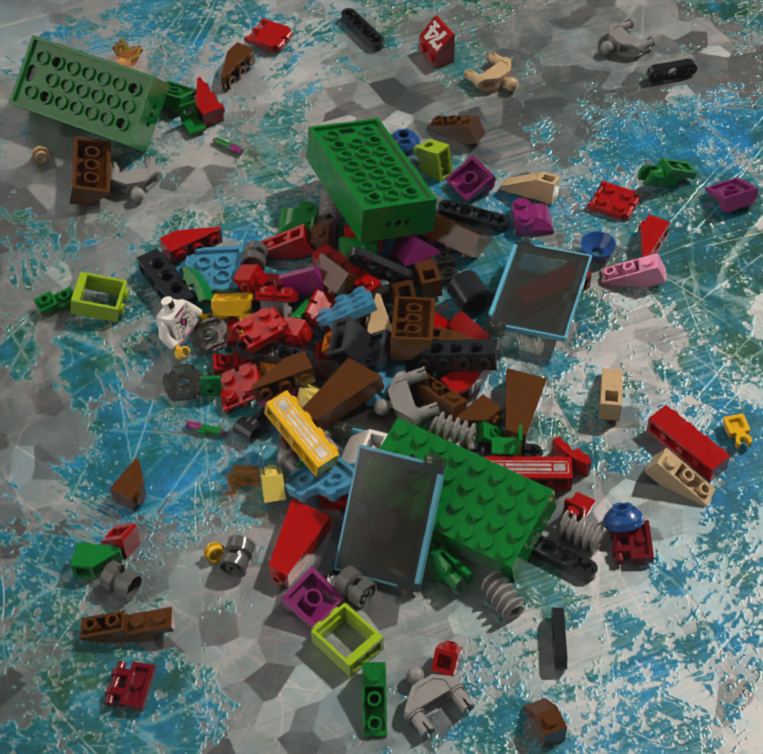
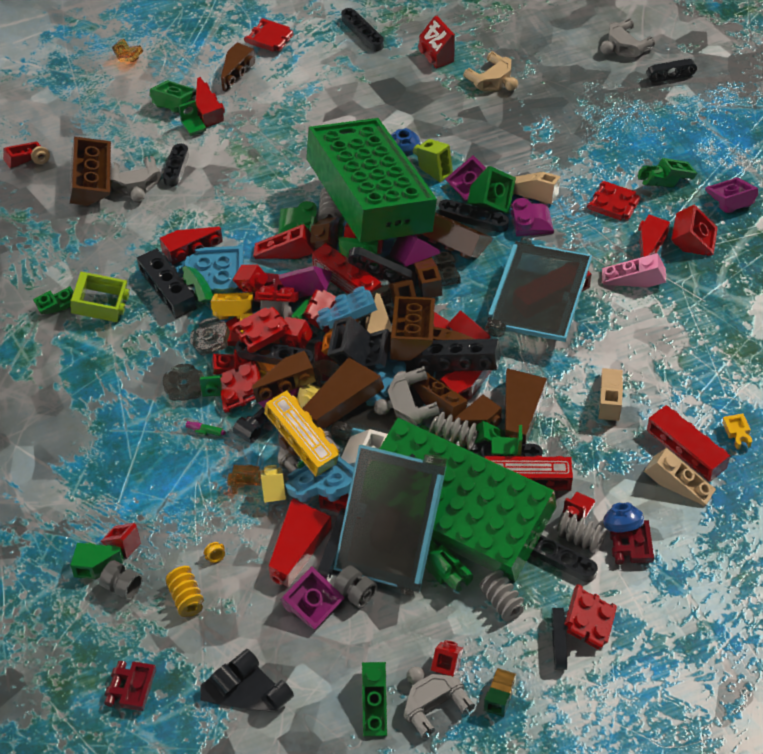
(19, 154): none -> red slope
(89, 93): green piece -> none
(125, 627): reddish brown slope -> none
(130, 487): reddish brown slope -> none
(176, 170): none -> black beam
(176, 323): white torso -> none
(185, 591): none -> yellow piece
(228, 145): piece -> none
(237, 556): dark grey wheel -> none
(245, 686): none -> black panel
(254, 253): dark grey wheel -> none
(335, 276): reddish brown slope -> none
(364, 653): lime window -> none
(461, 129): reddish brown slope -> none
(469, 293): black piece -> none
(492, 190): none -> green slope
(500, 692): none -> leg
(546, 722): reddish brown slope -> none
(580, 462): red slope -> none
(590, 617): none -> red plate
(598, 241): blue piece -> none
(694, 231): none -> red slope

